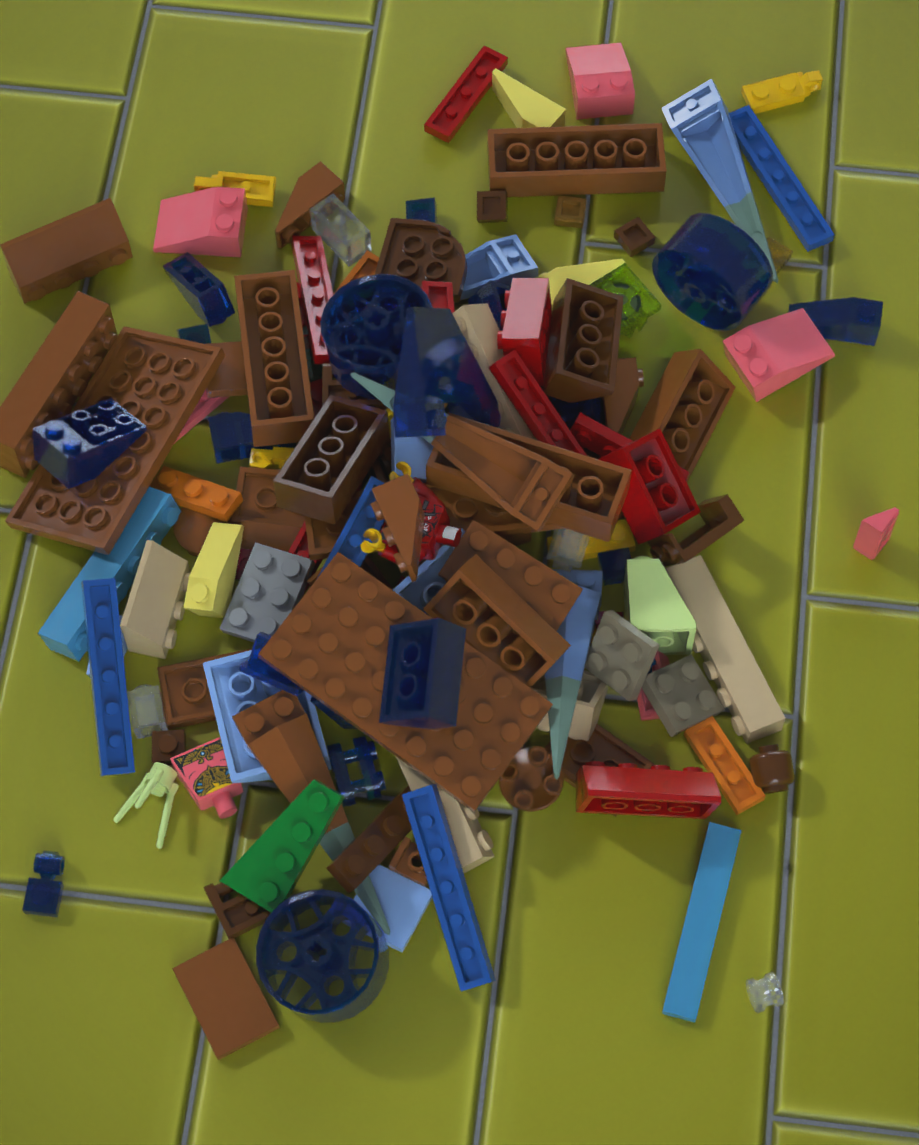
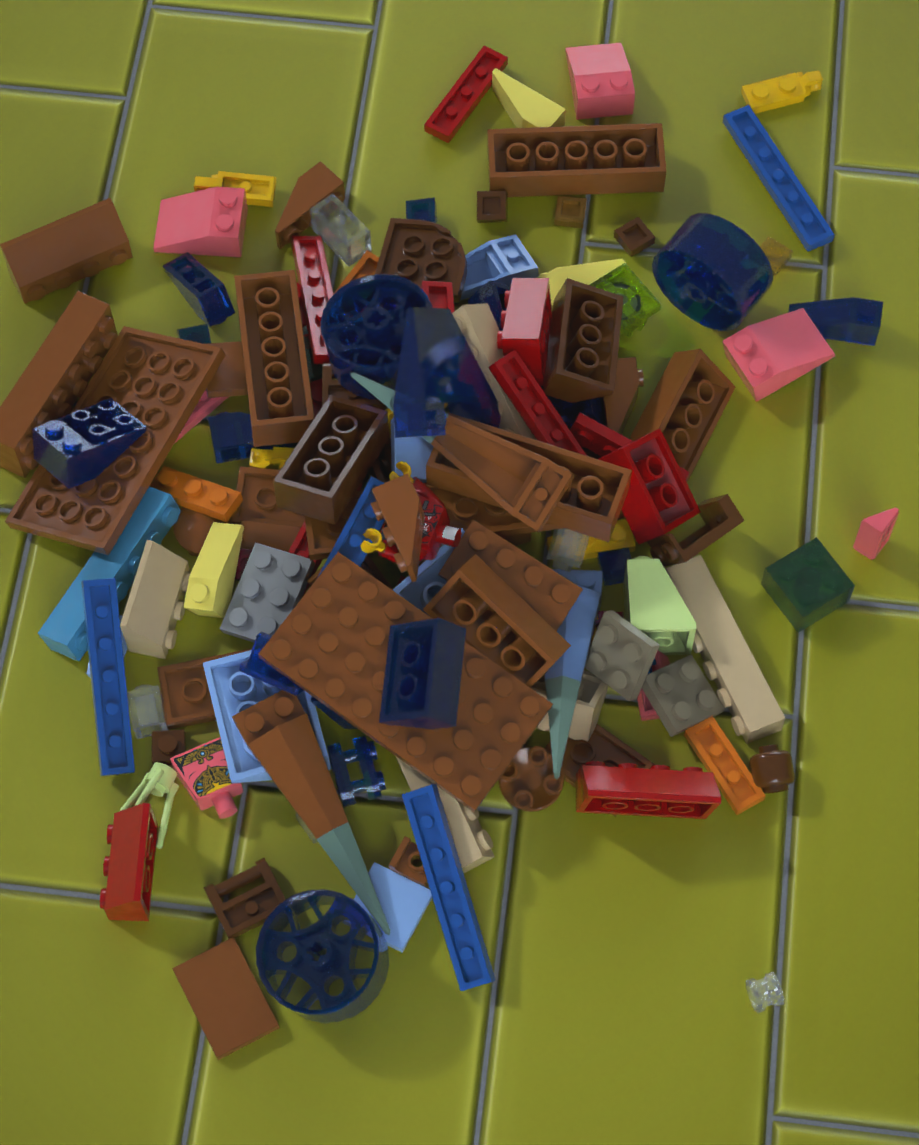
(44, 894): clear blue plate -> none
(130, 864): none -> red slope
(282, 852): green wing -> none
(372, 844): reddish brown plate -> none
(701, 922): dark azure tile -> none
(708, 136): medium blue plate -> none
(807, 584): none -> clear green brick

